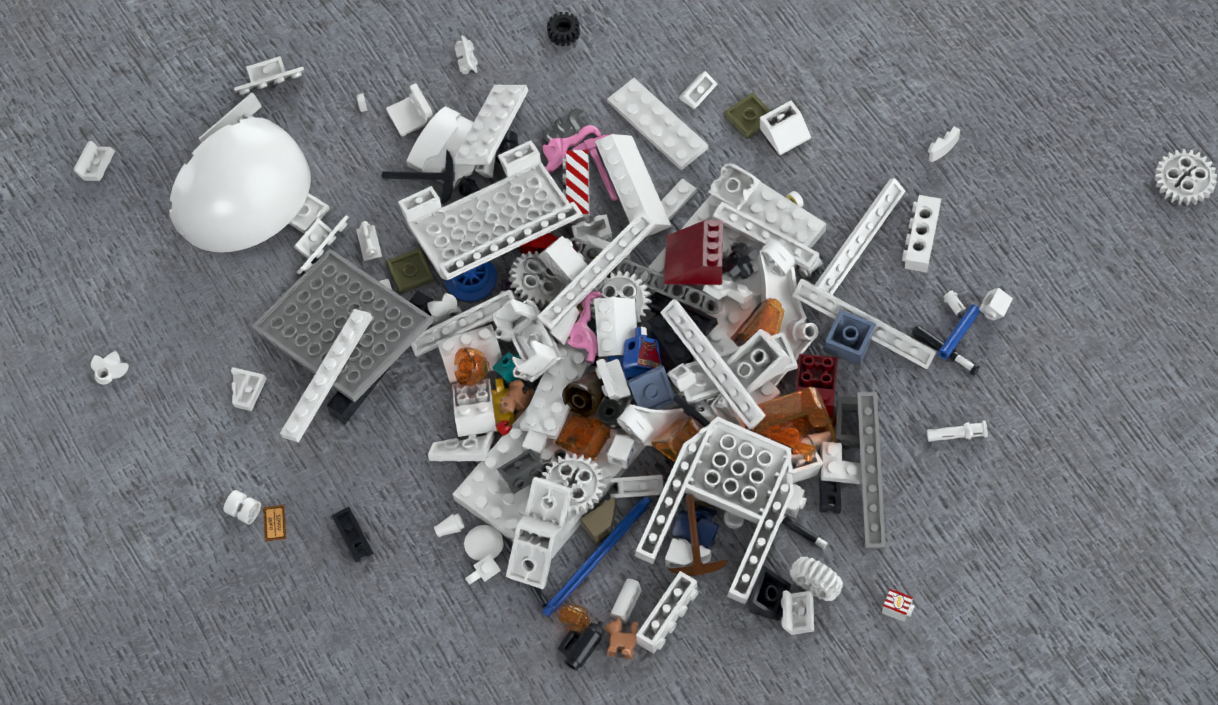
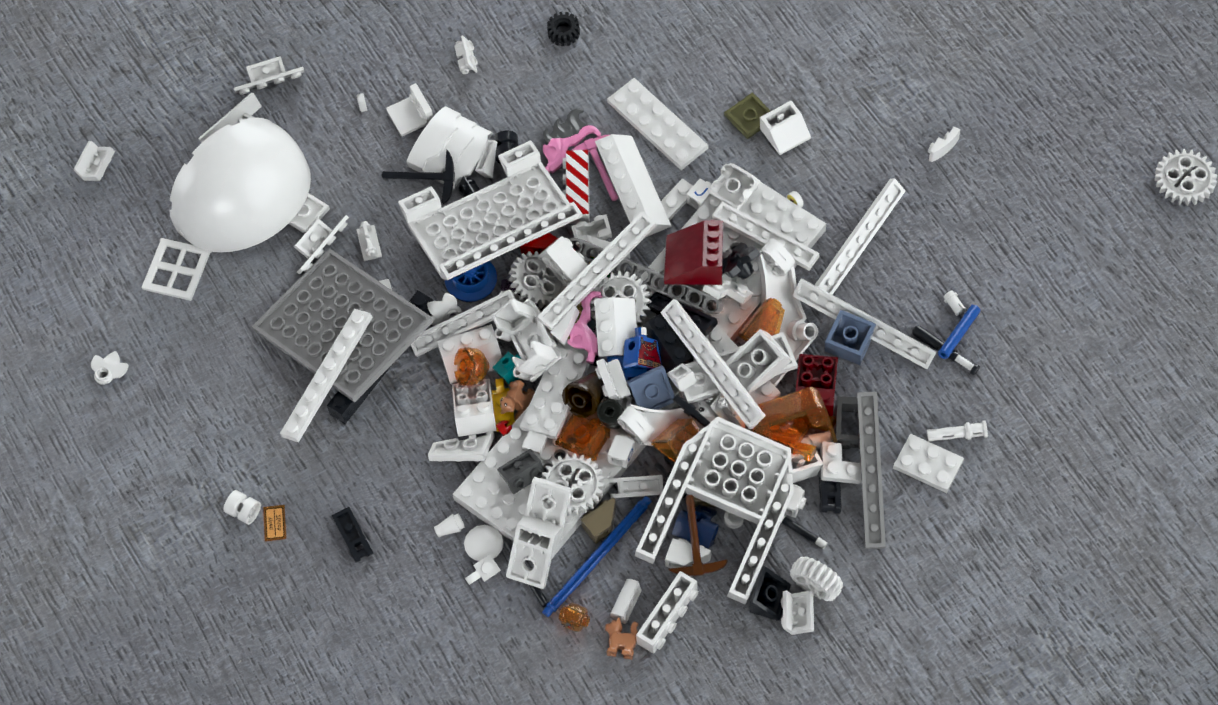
(175, 269): none -> white window
(246, 388): white wing -> none
(410, 271): olive tile -> none
(491, 124): white plate -> none
(583, 646): black piece -> none
(698, 90): white slope -> none
(698, 193): none -> white brick
(805, 273): white pin -> none
(898, 605): white brick -> none
(920, 259): white brick -> none
(928, 463): none -> white plate
(995, 304): white brick -> none

